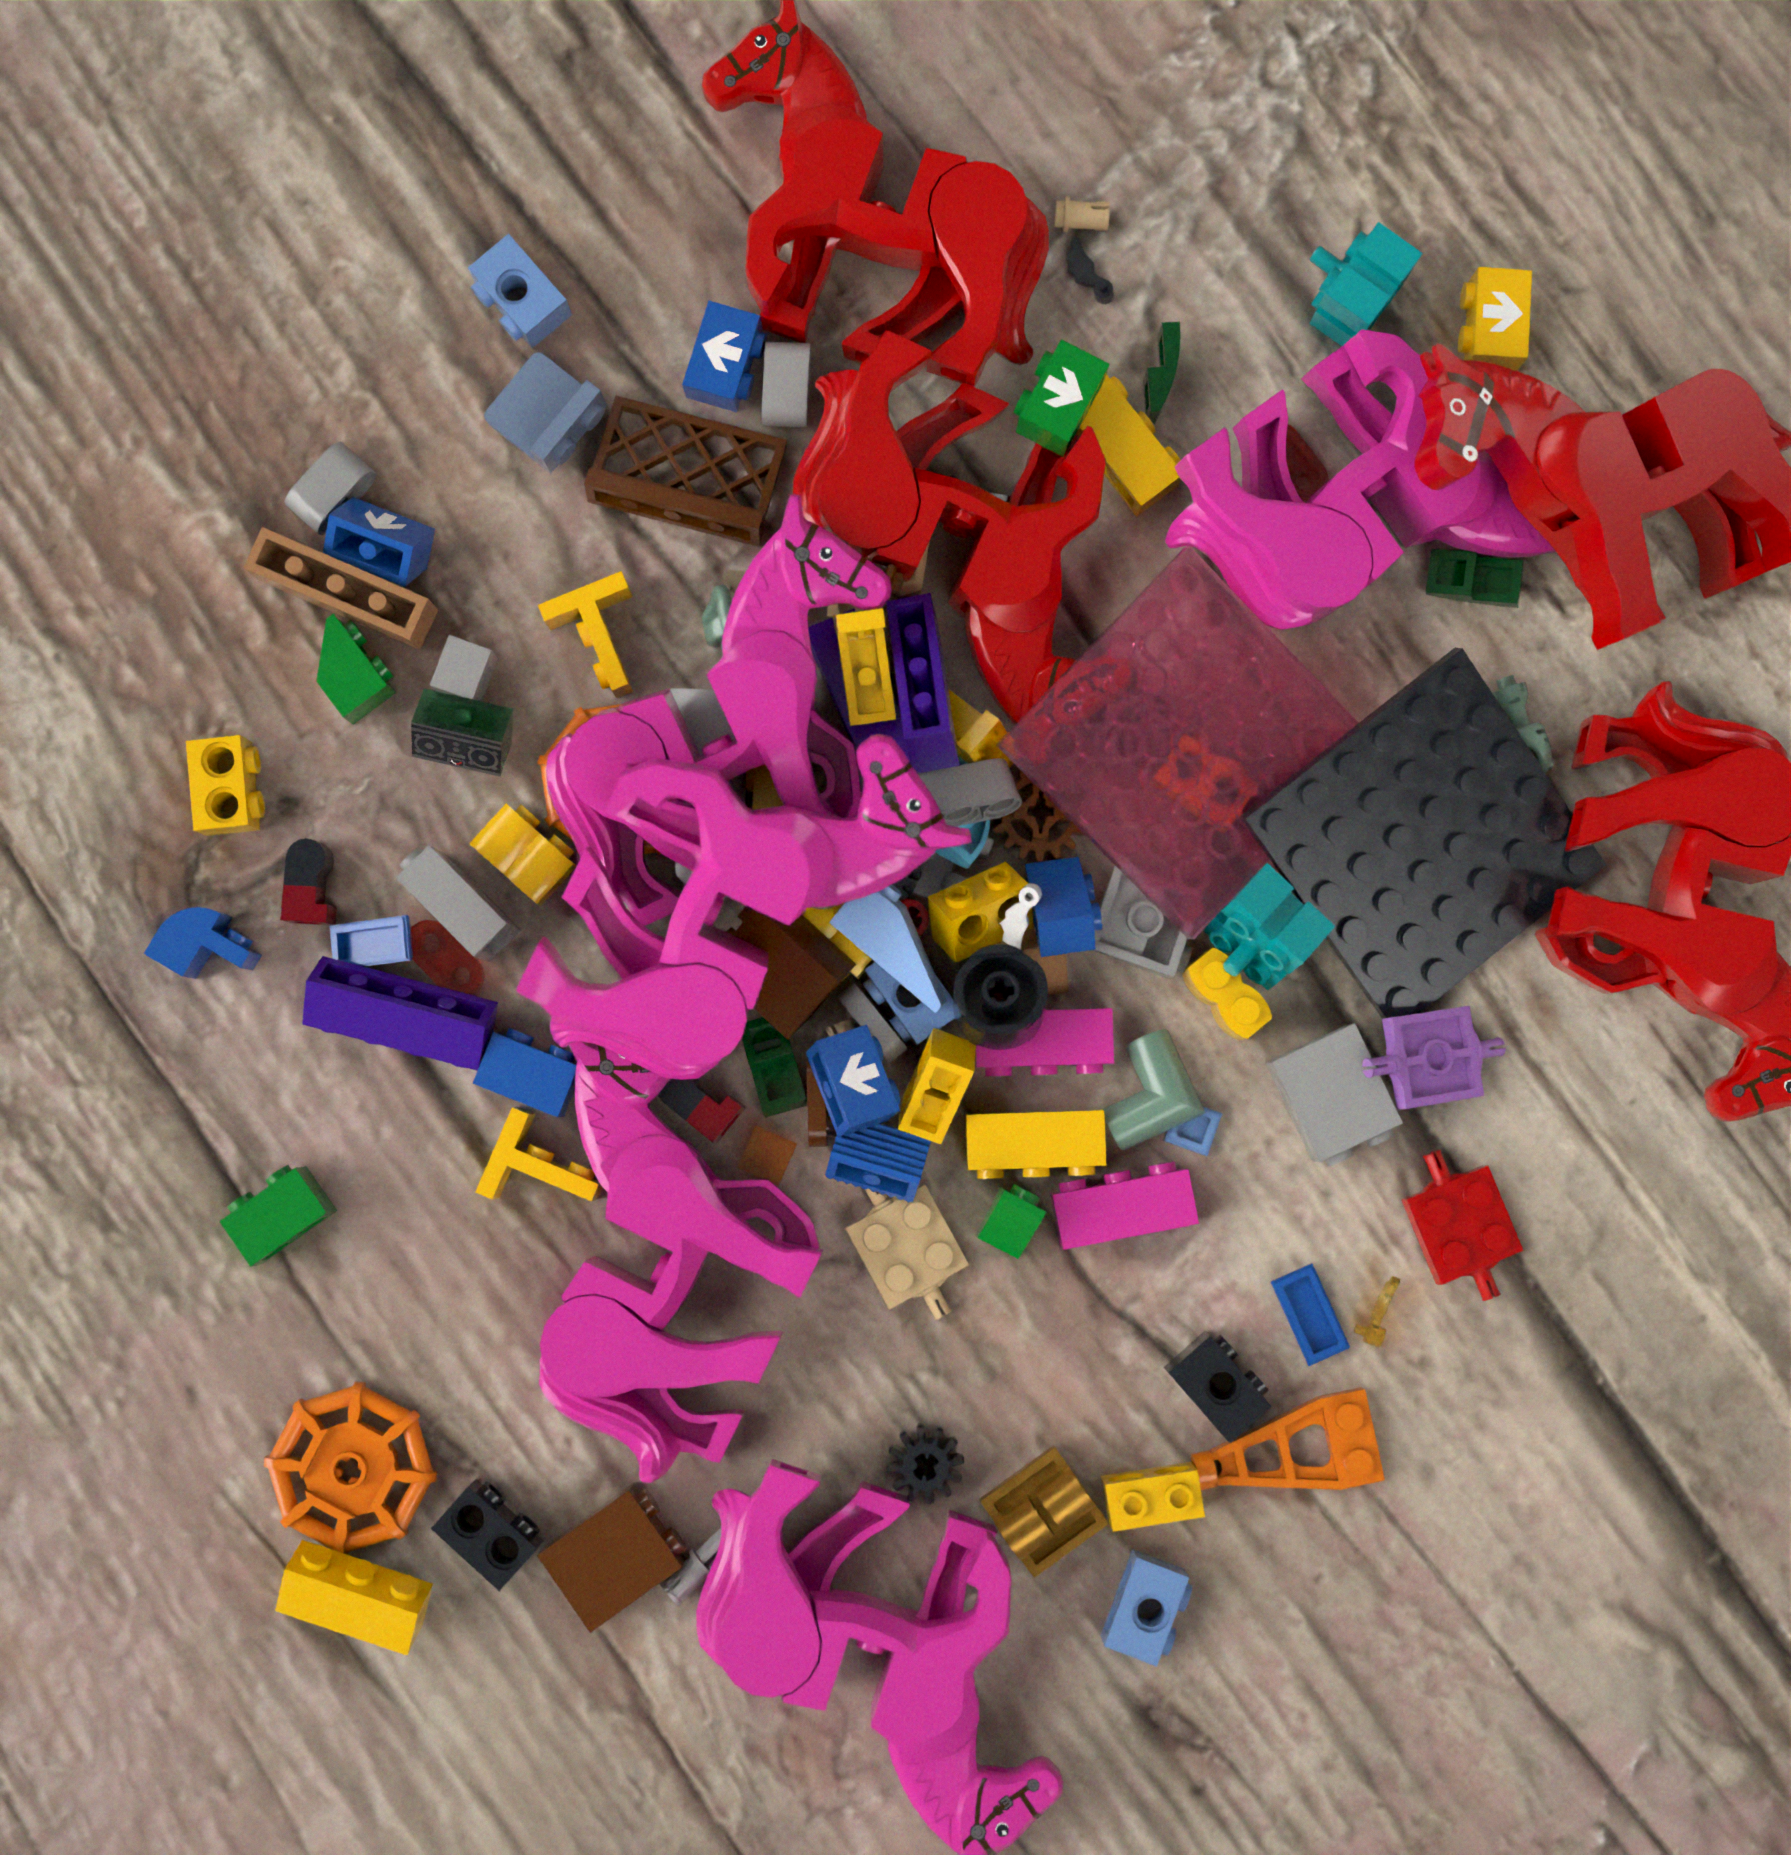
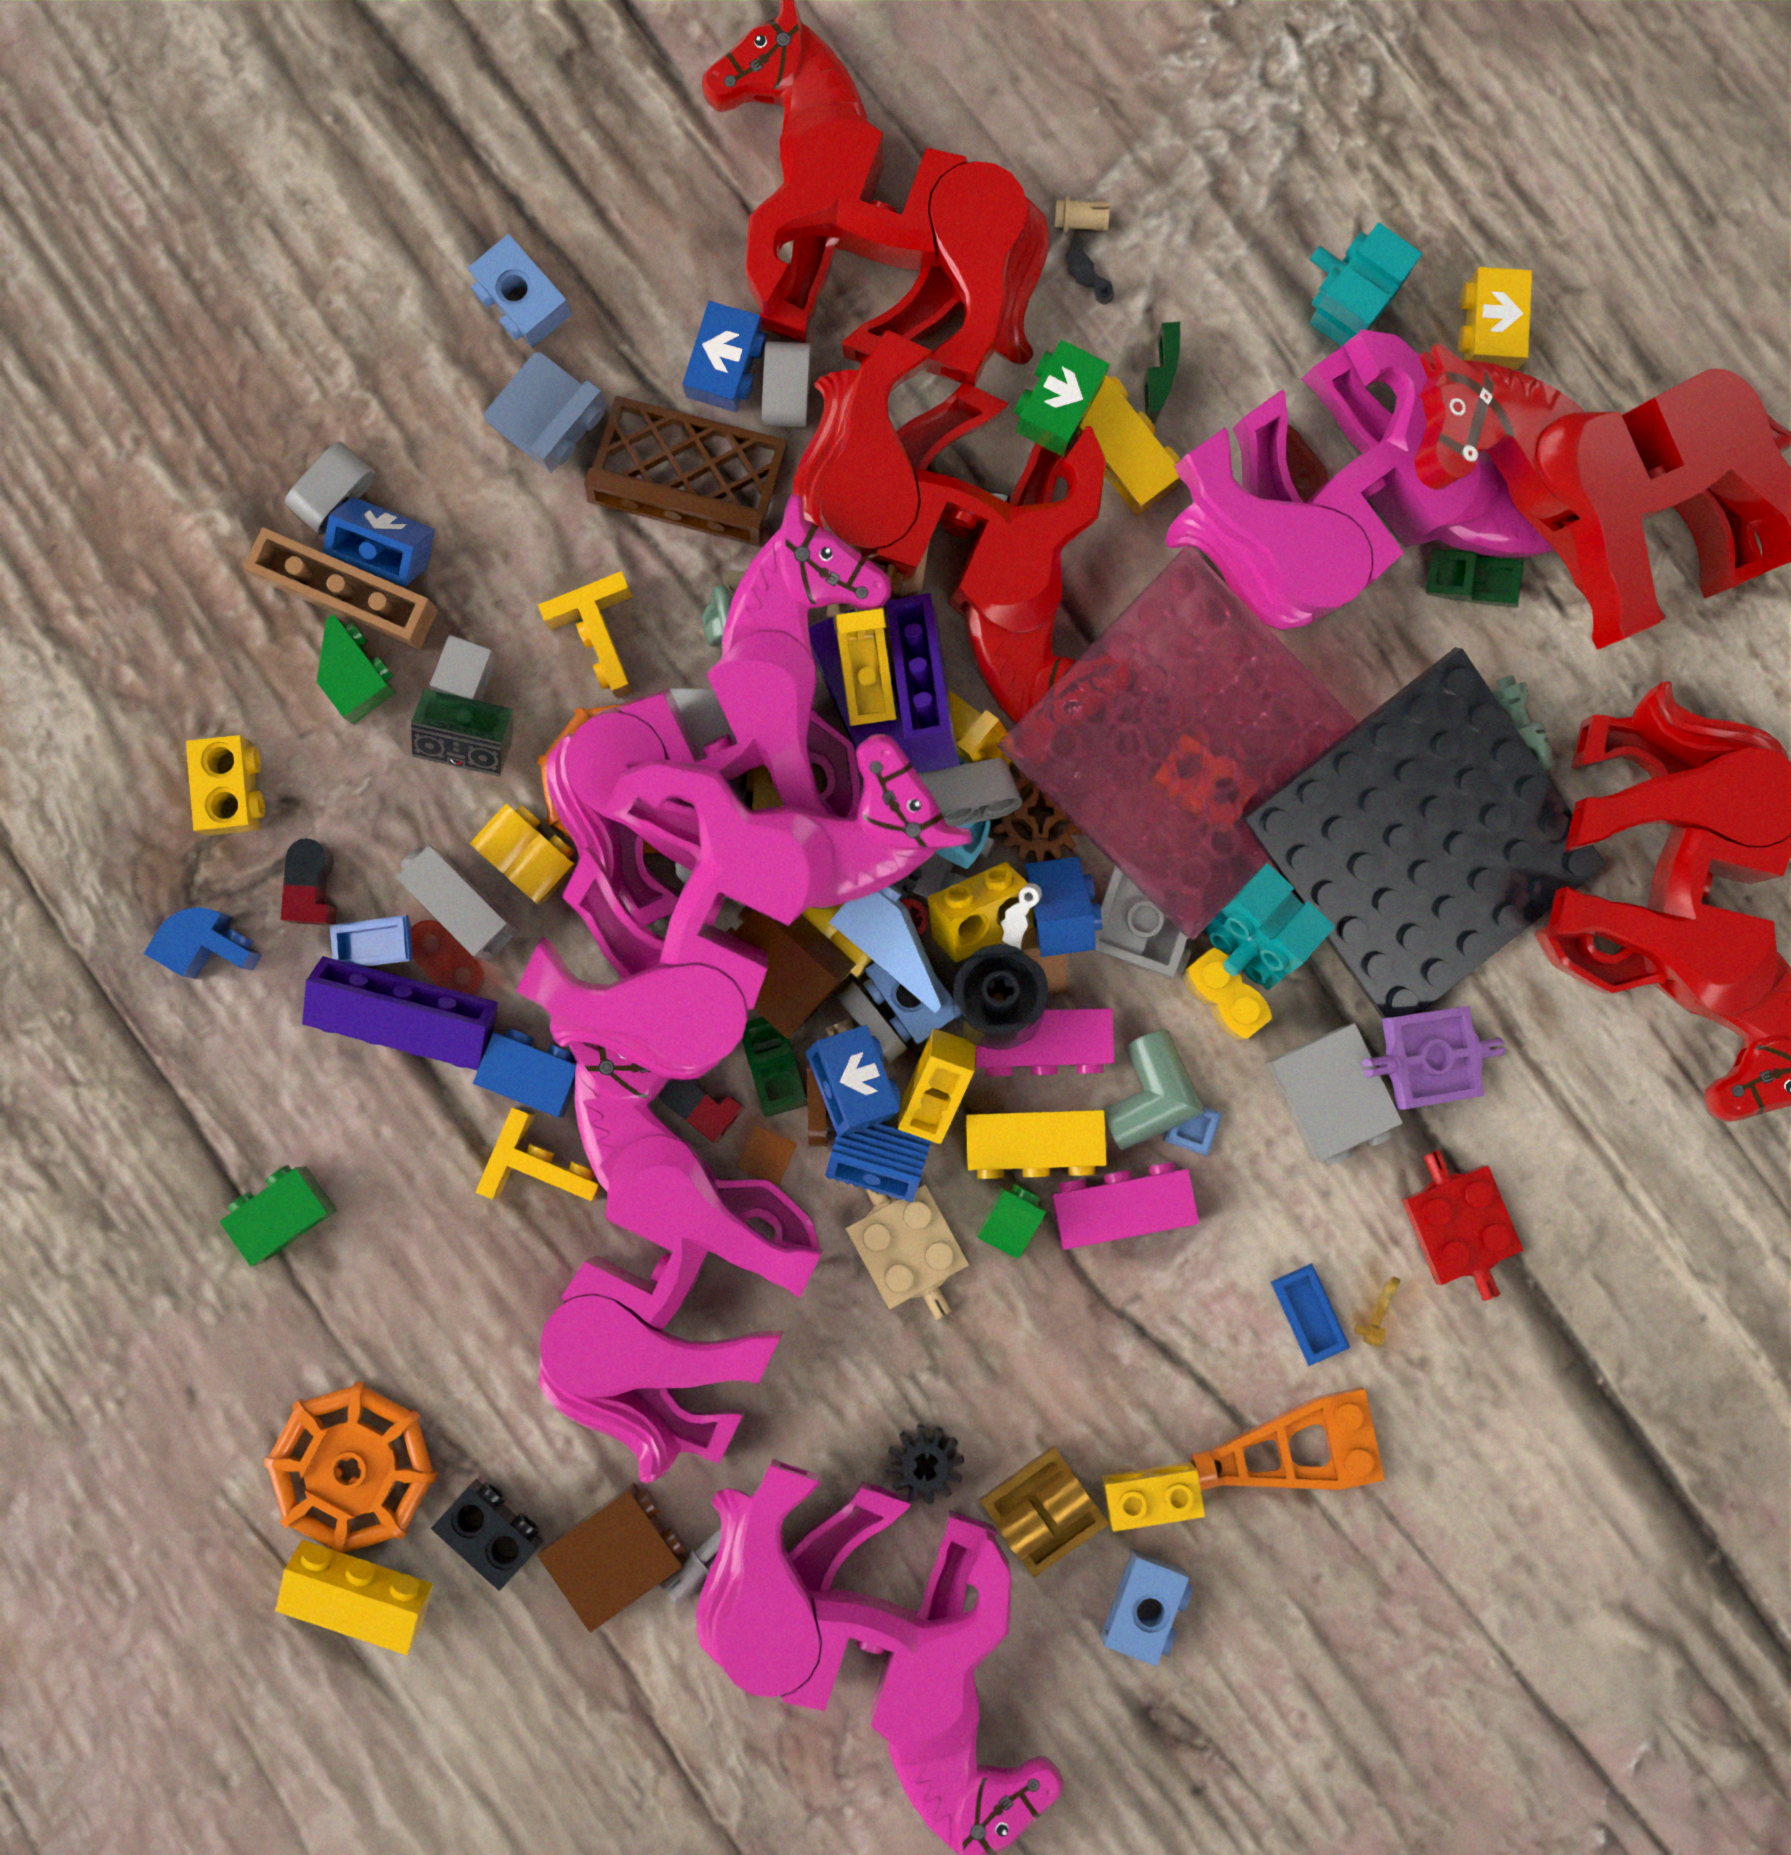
(1227, 1412): black brick -> none

